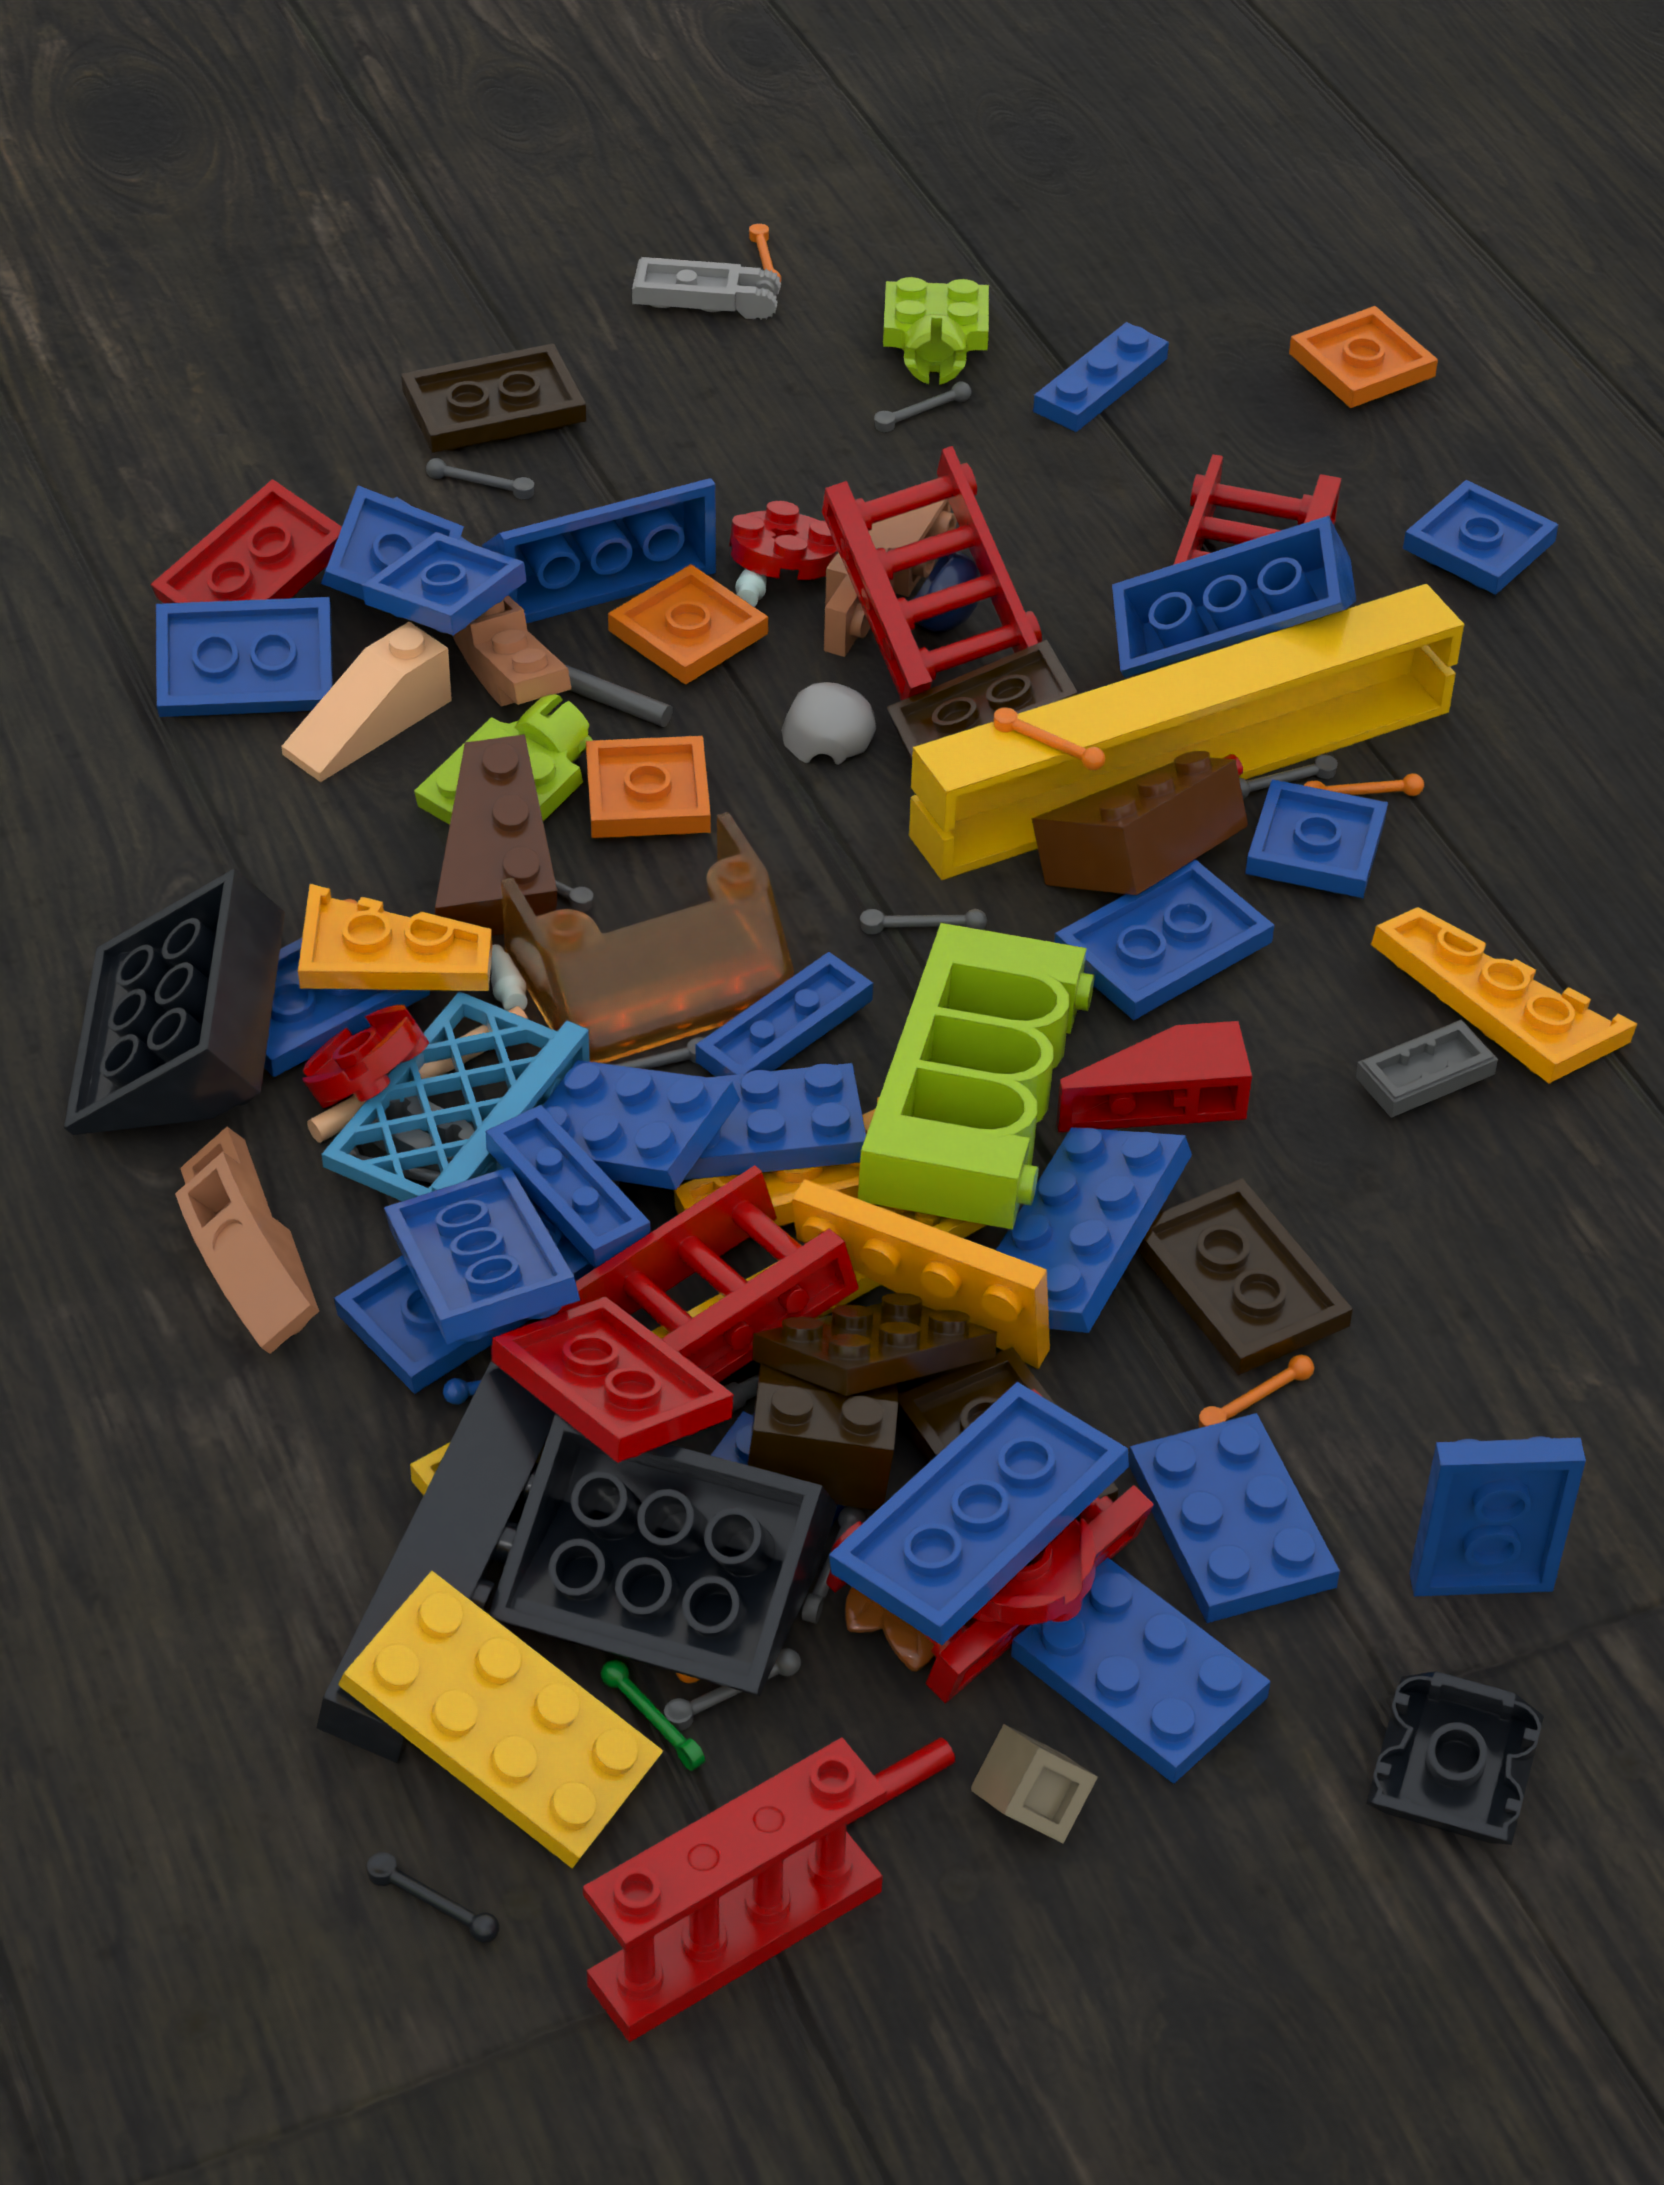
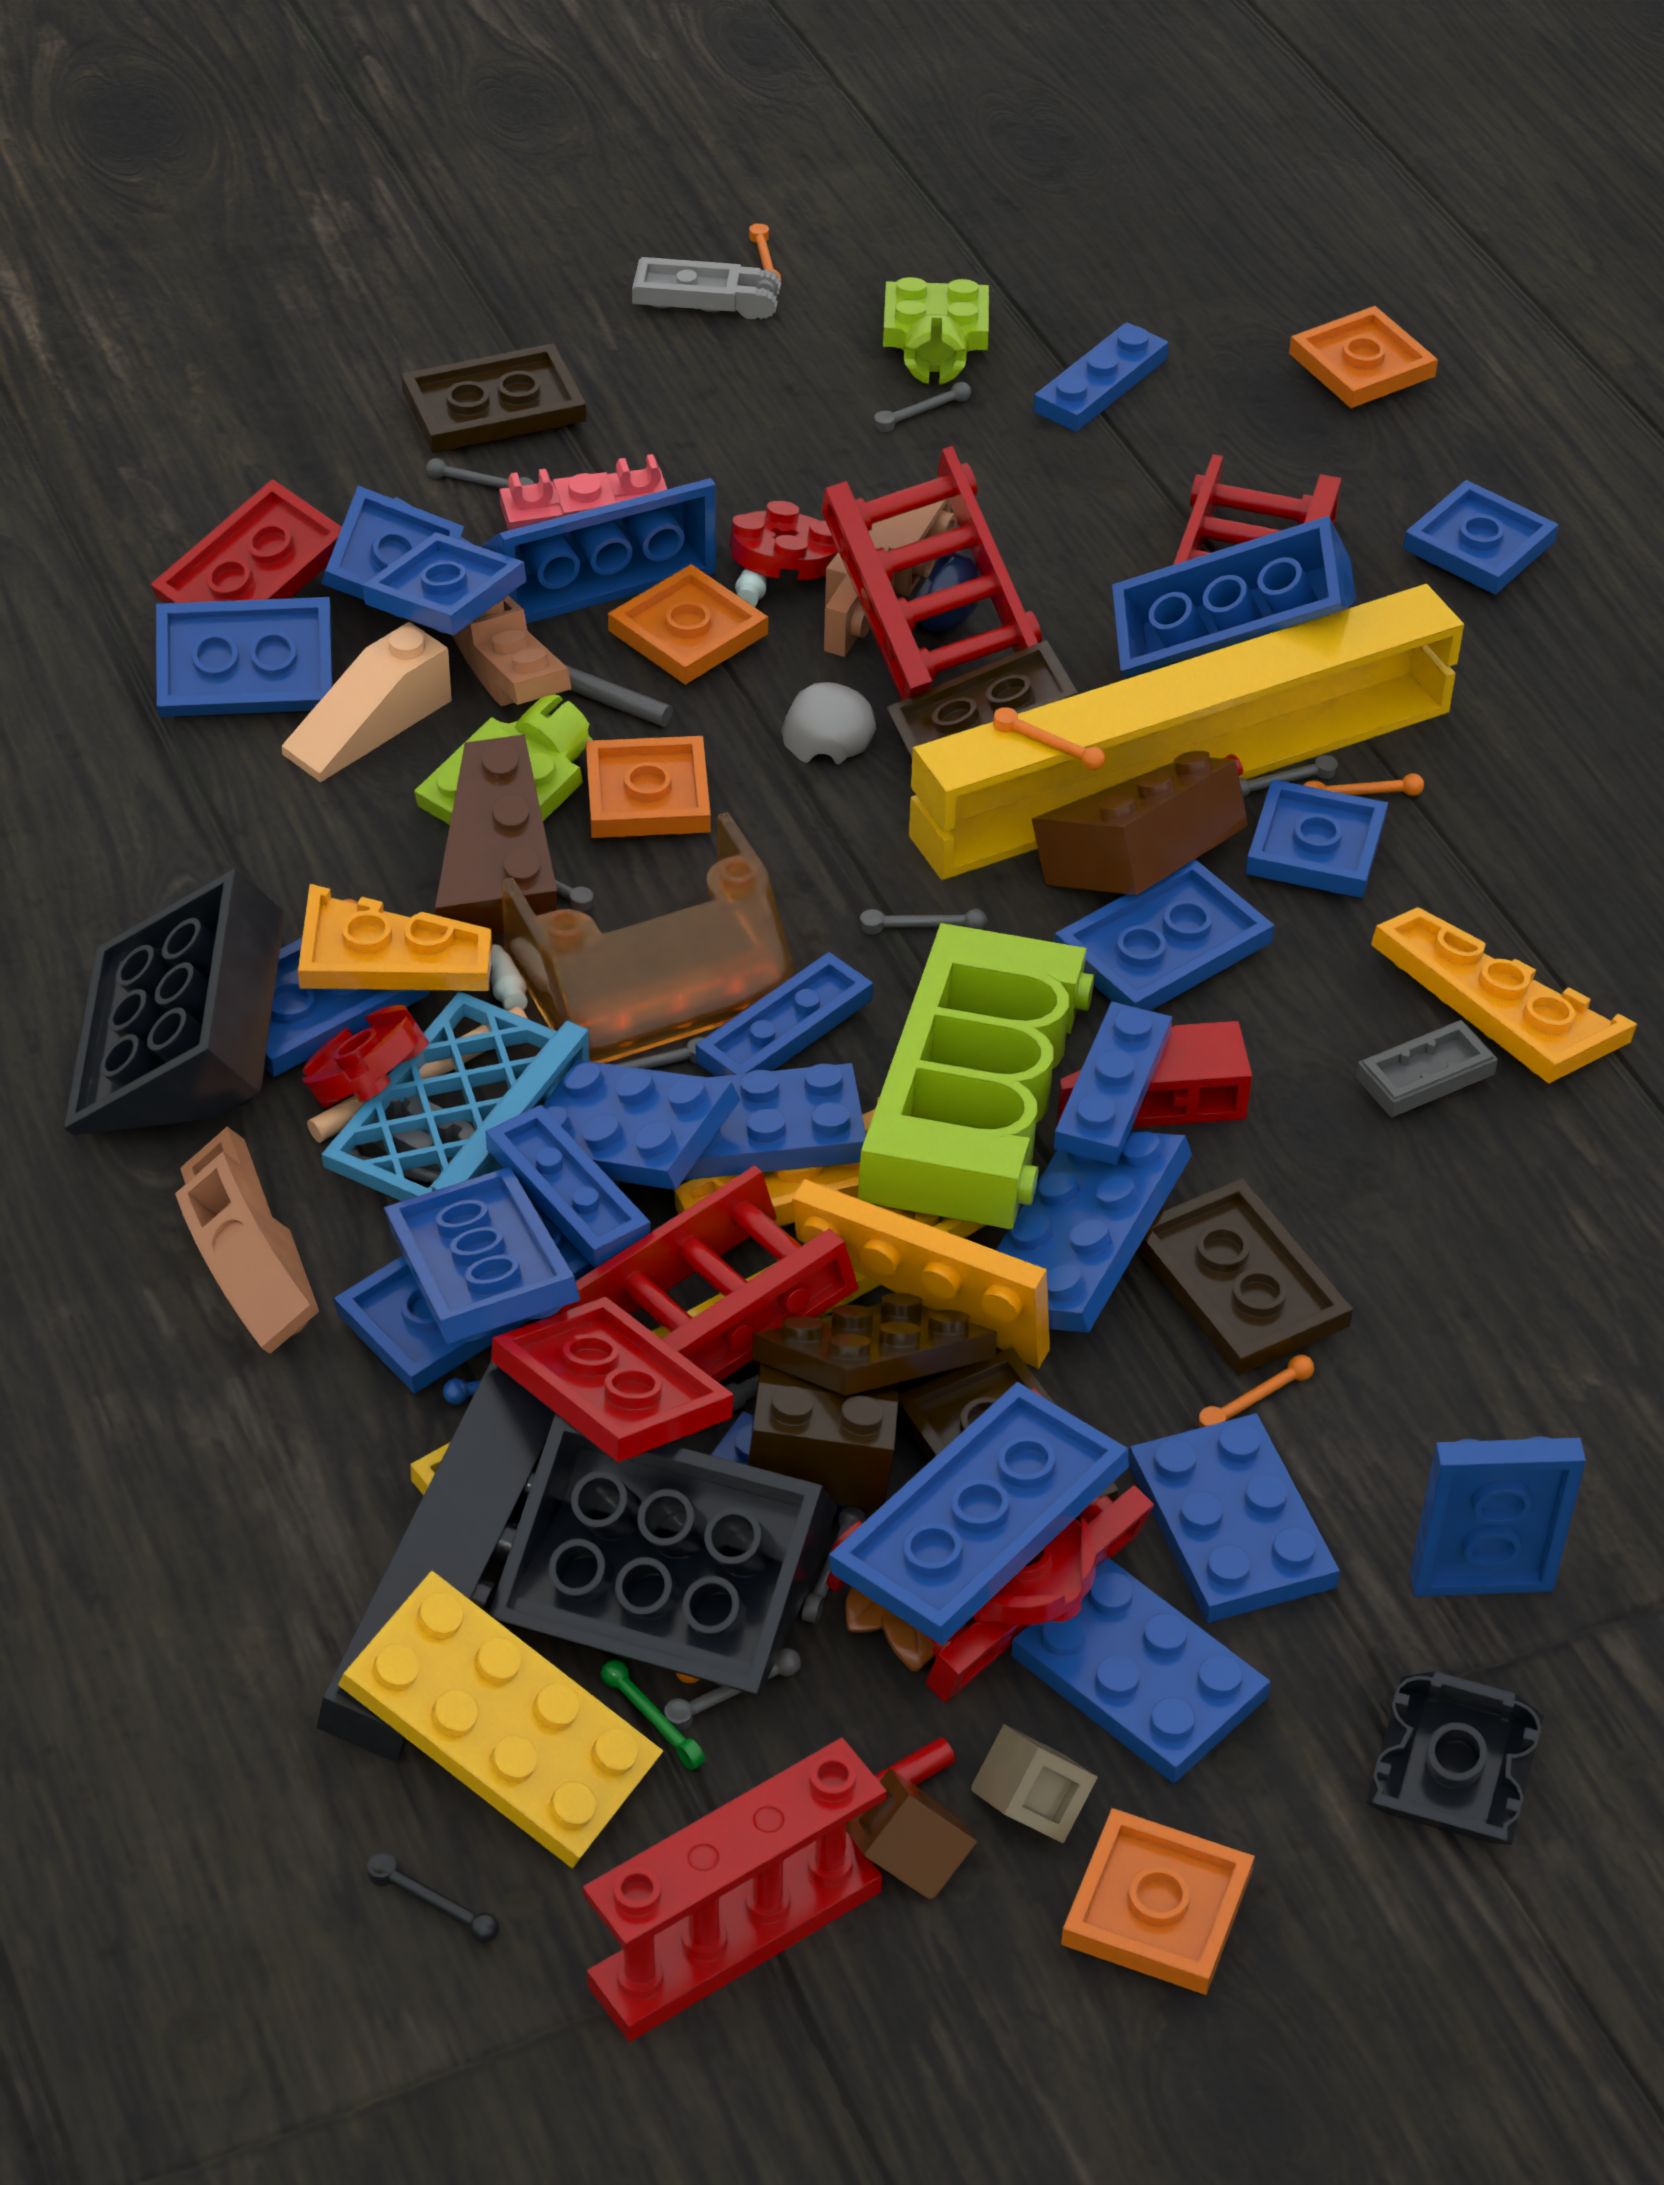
(575, 494): none -> coral plate
(912, 1836): none -> reddish brown panel
(1113, 1083): none -> blue plate
(1158, 1901): none -> orange plate

